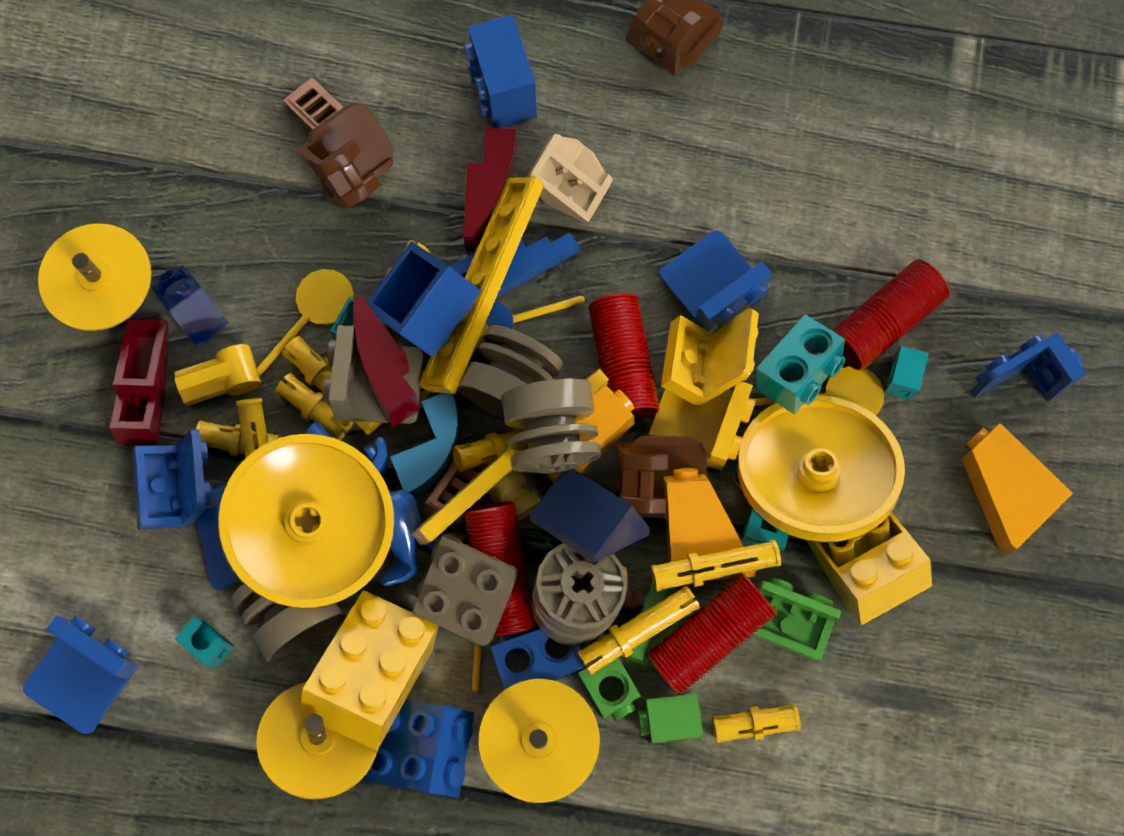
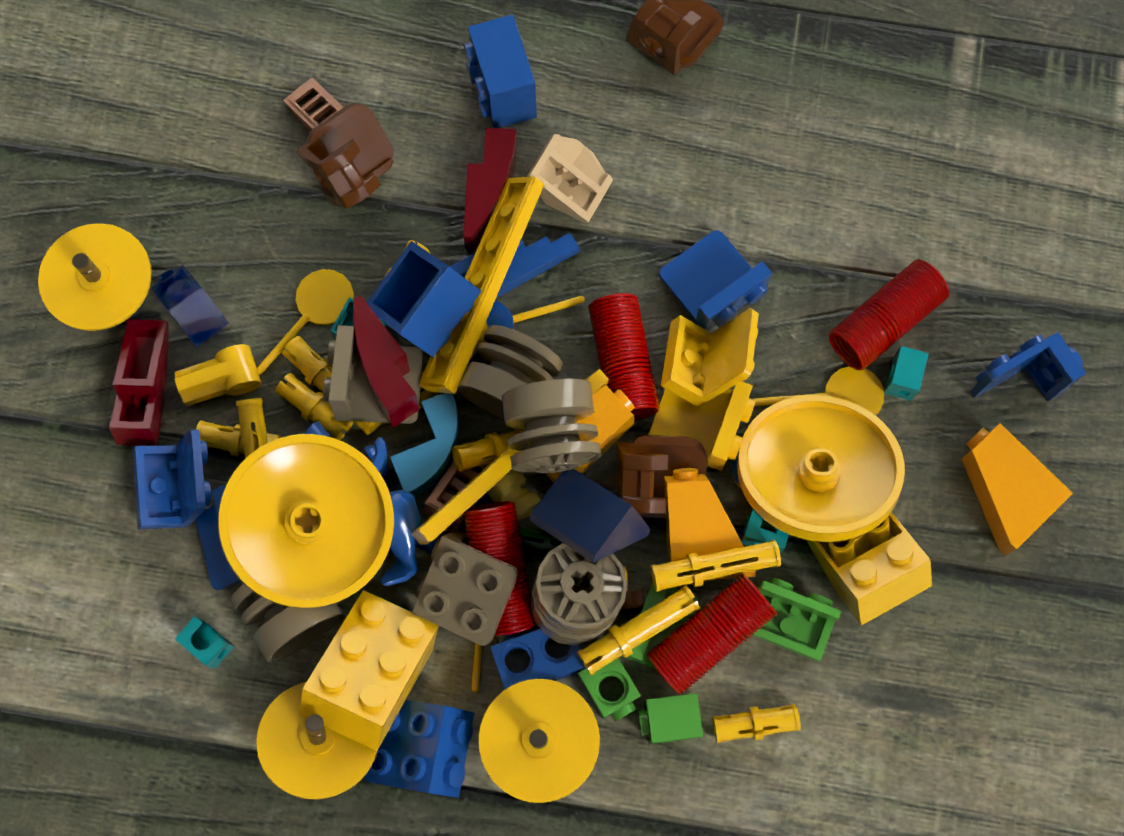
(79, 674): blue bracket -> none
(793, 360): teal brick -> none

